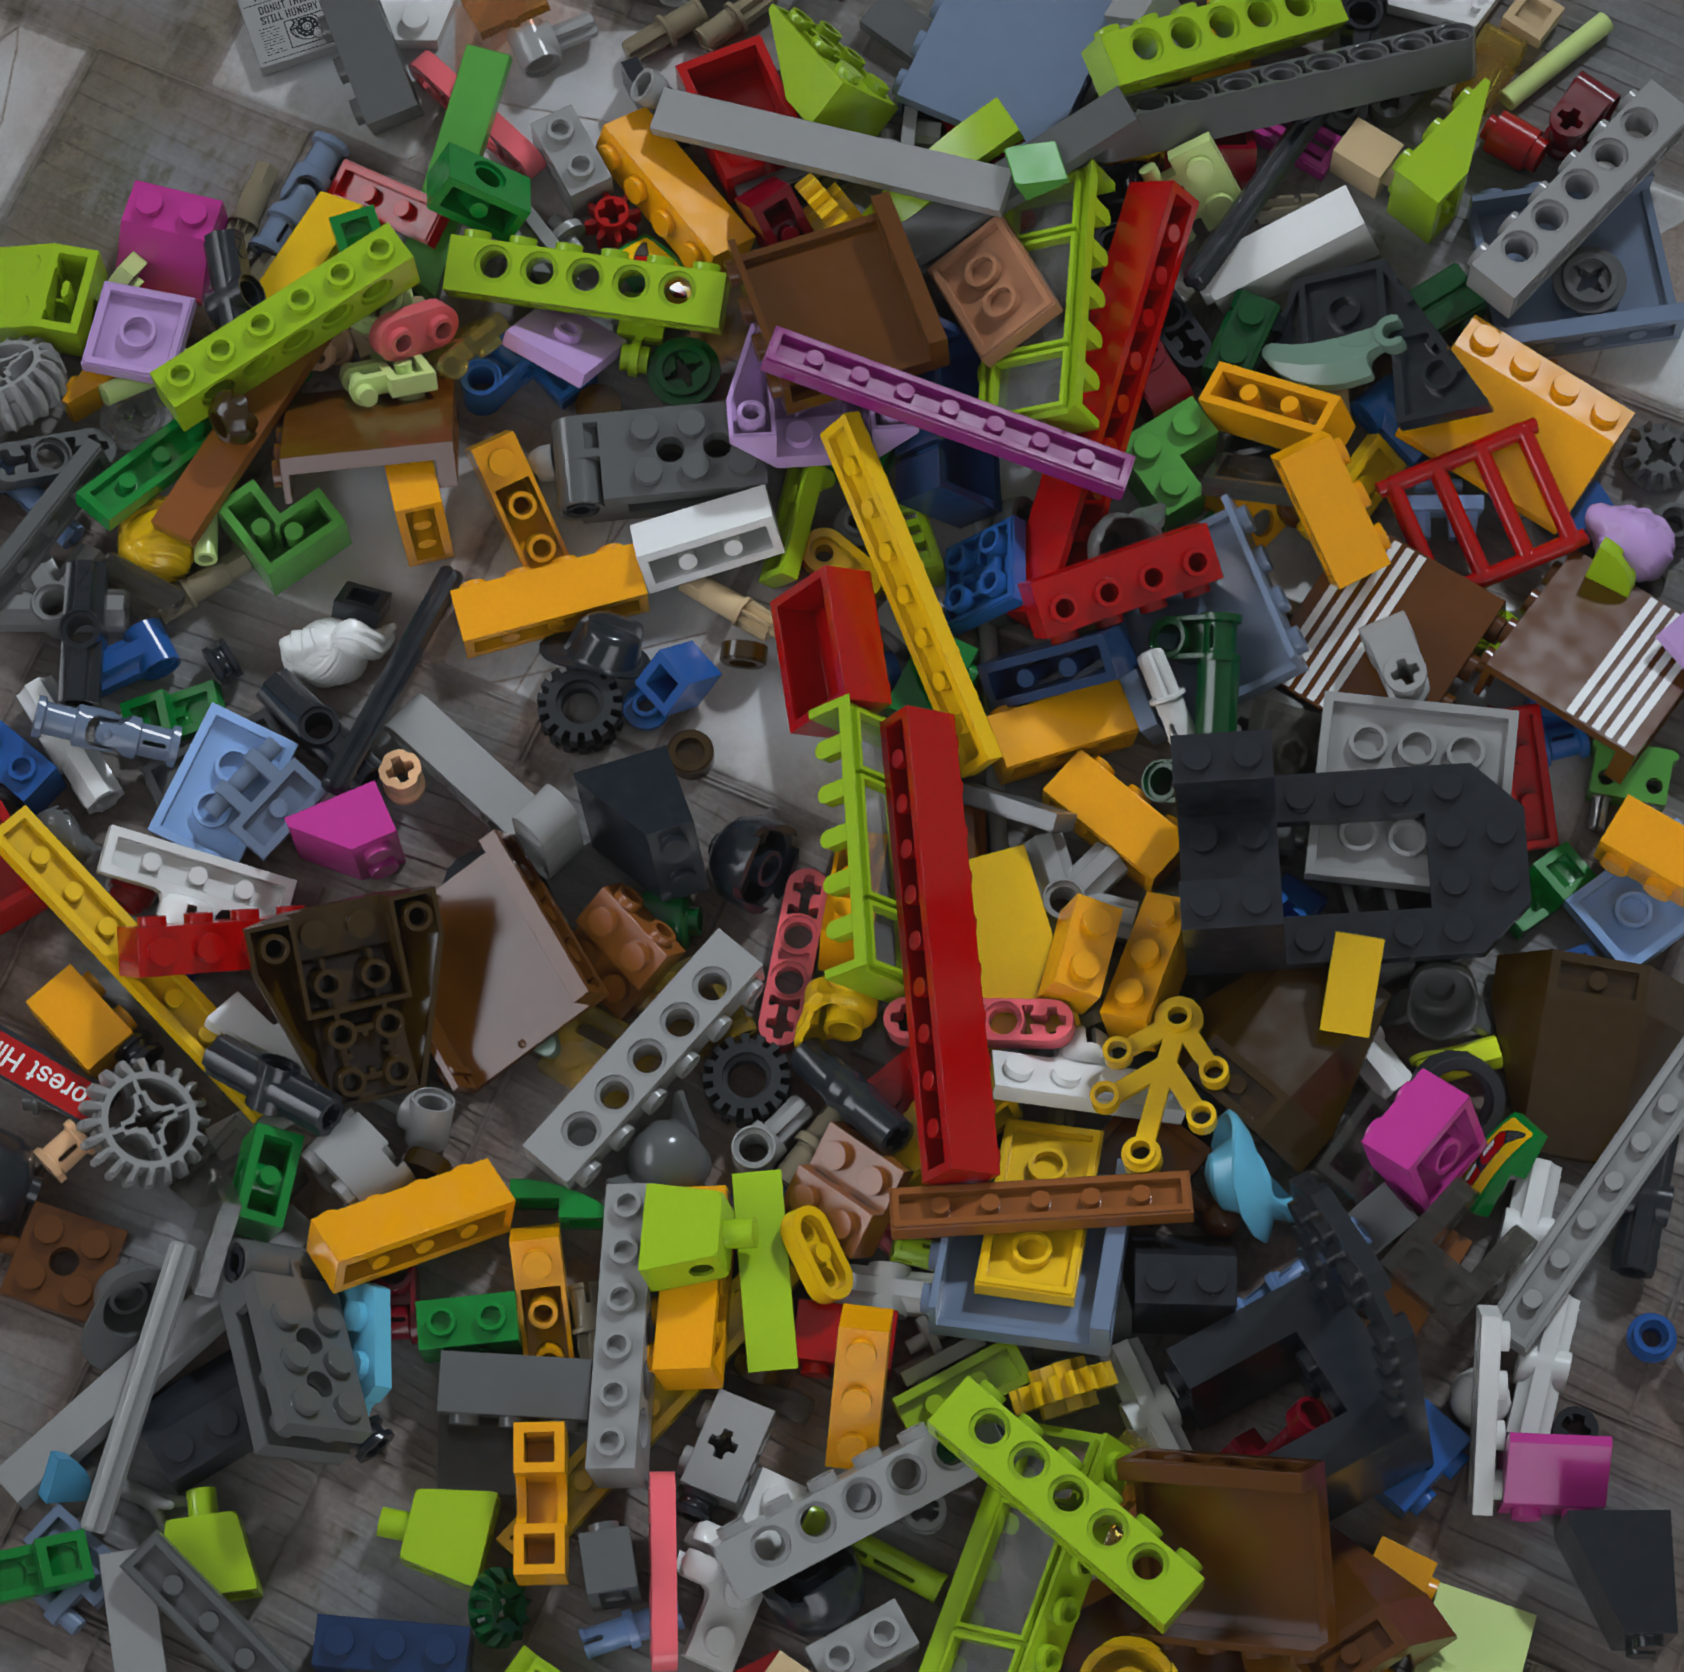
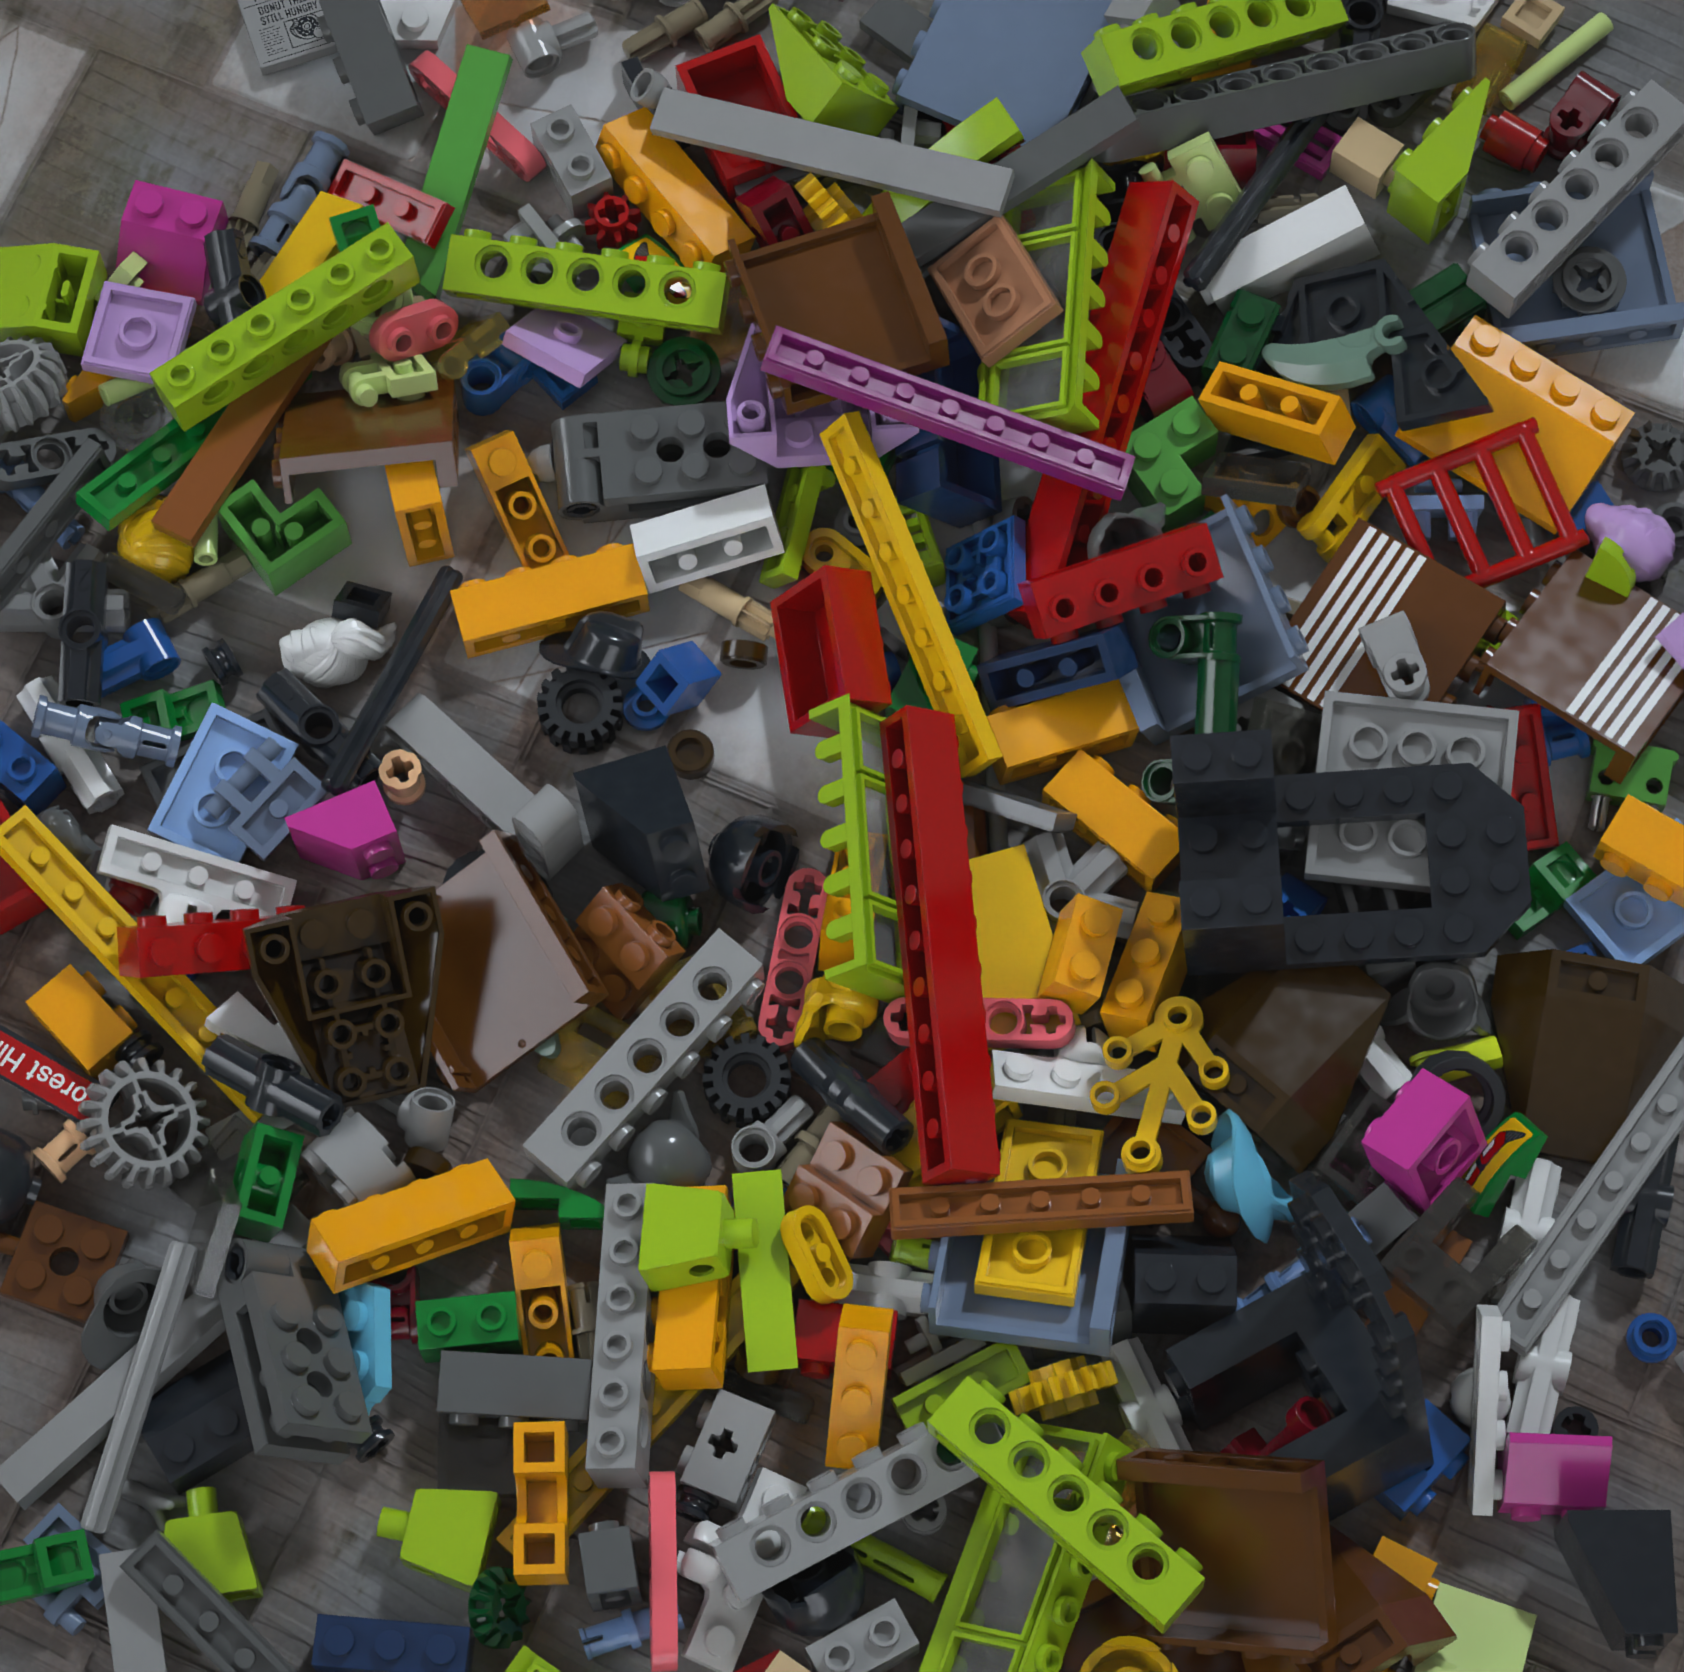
(64, 1480): dark azure tile -> none
(231, 418): dark brown plate -> none
(478, 192): green brick -> none
(597, 399): dark brown tile -> none
(1036, 168): bright green slope -> none
(1165, 693): white axle -> none
(1332, 508): light orange brick -> none
(1352, 984): yellow tile -> none

